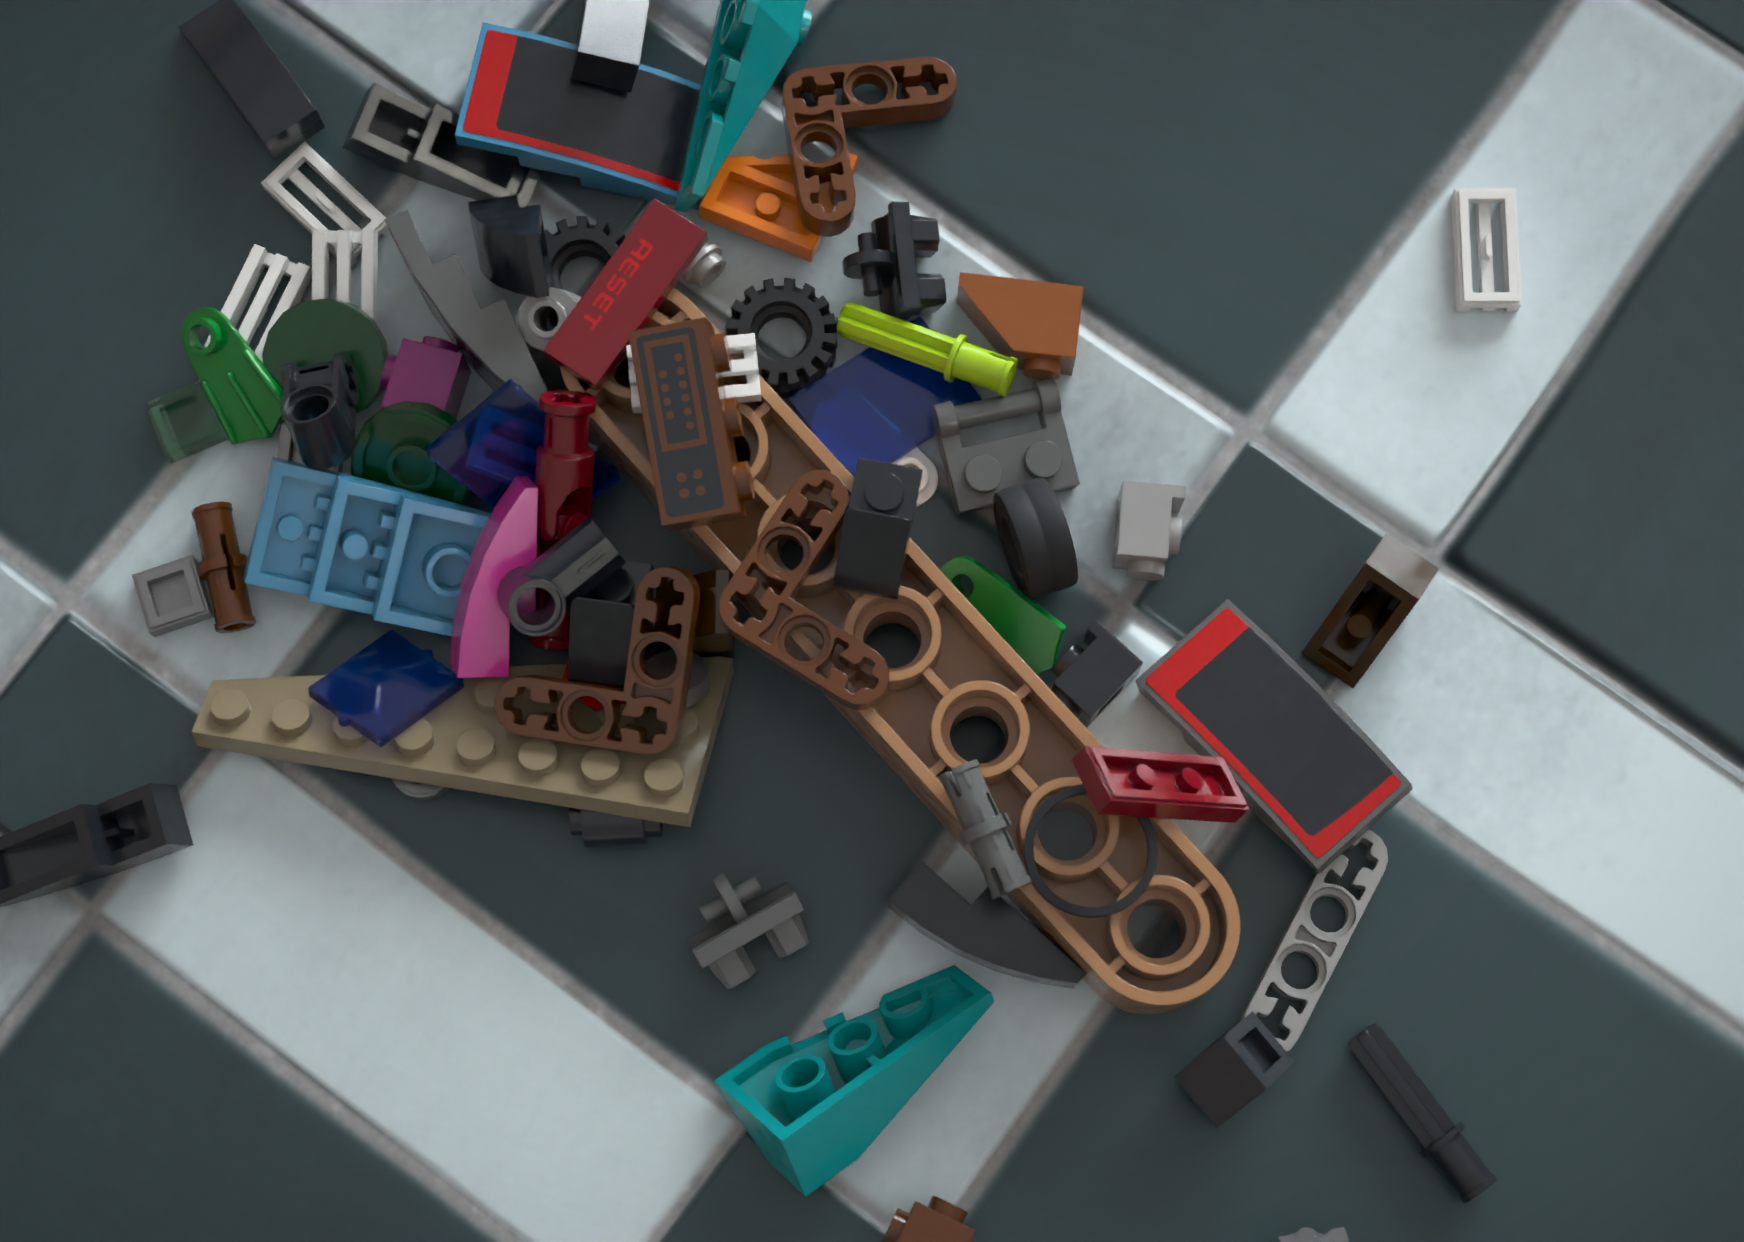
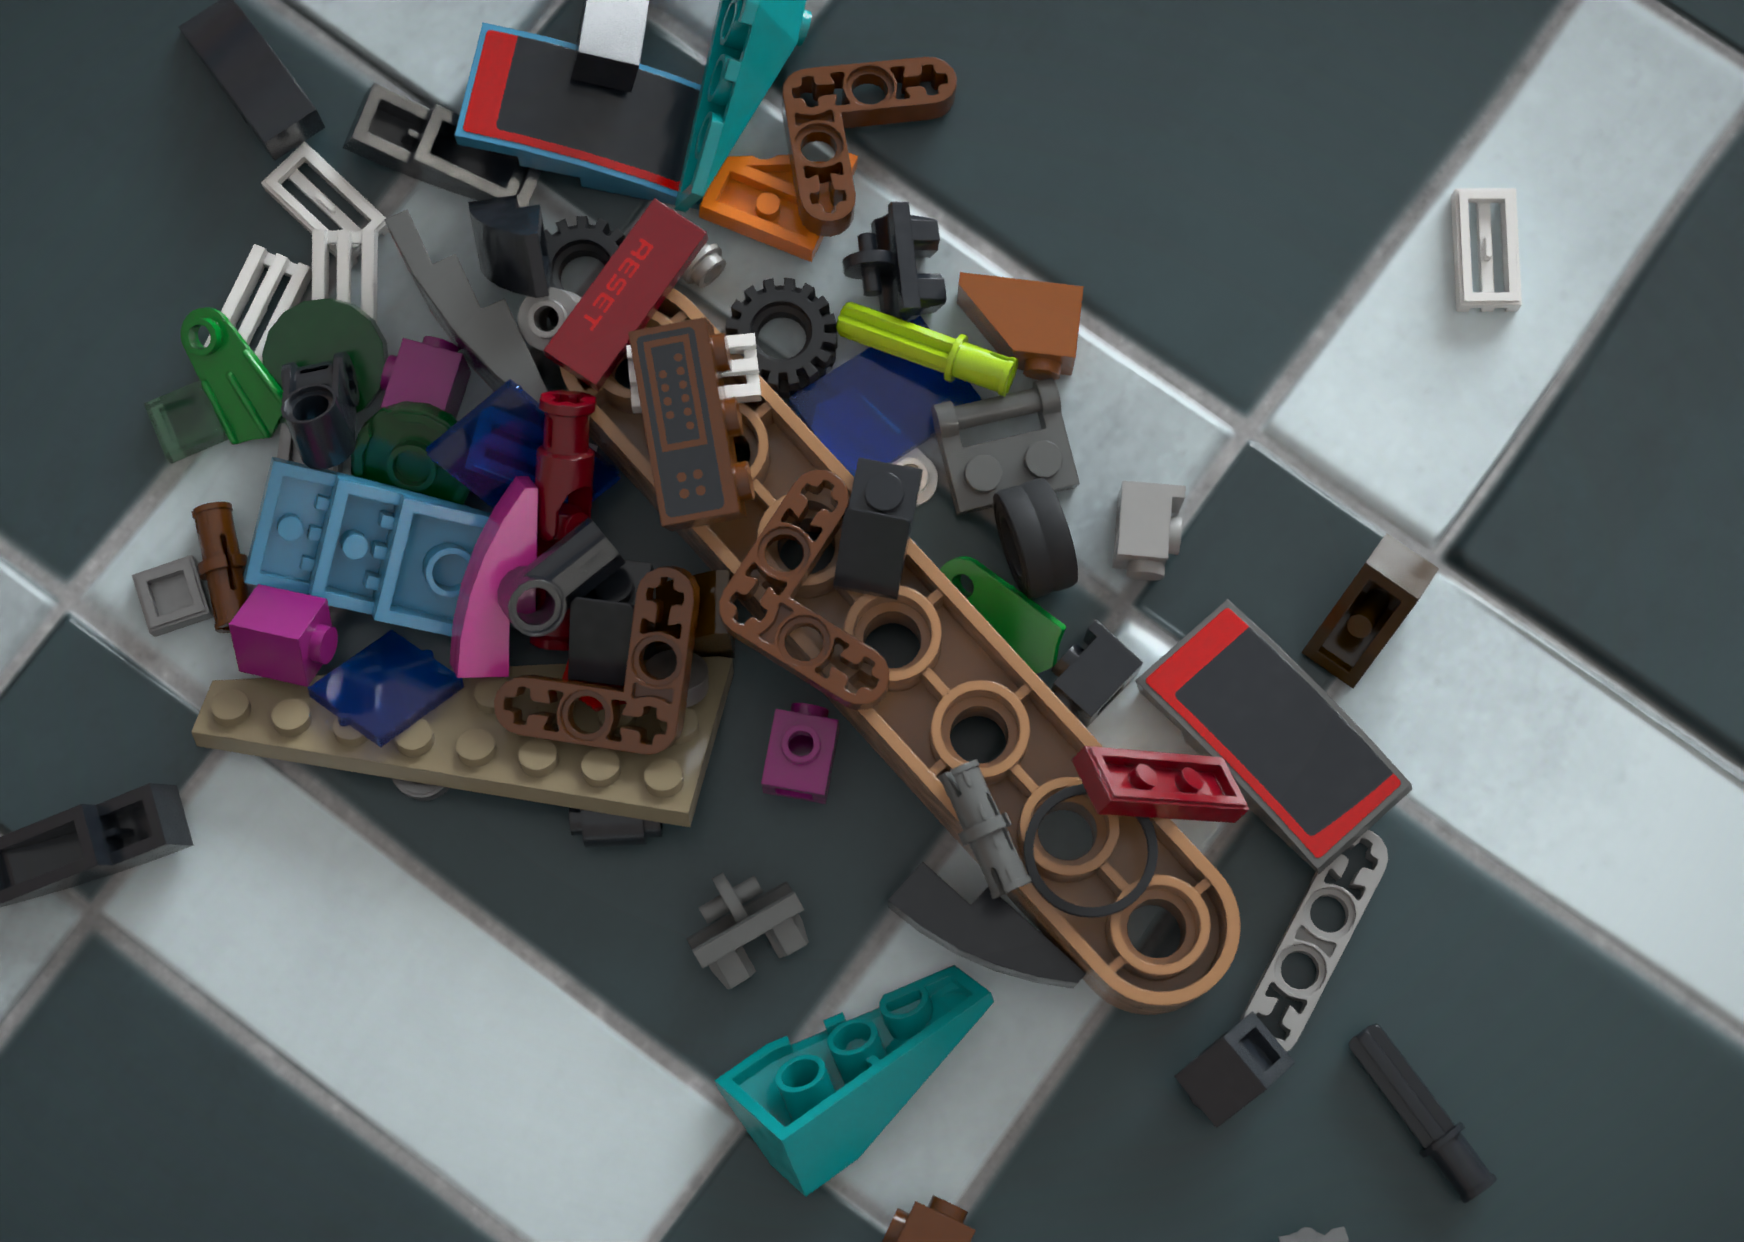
(283, 635): none -> magenta brick
(801, 753): none -> magenta brick

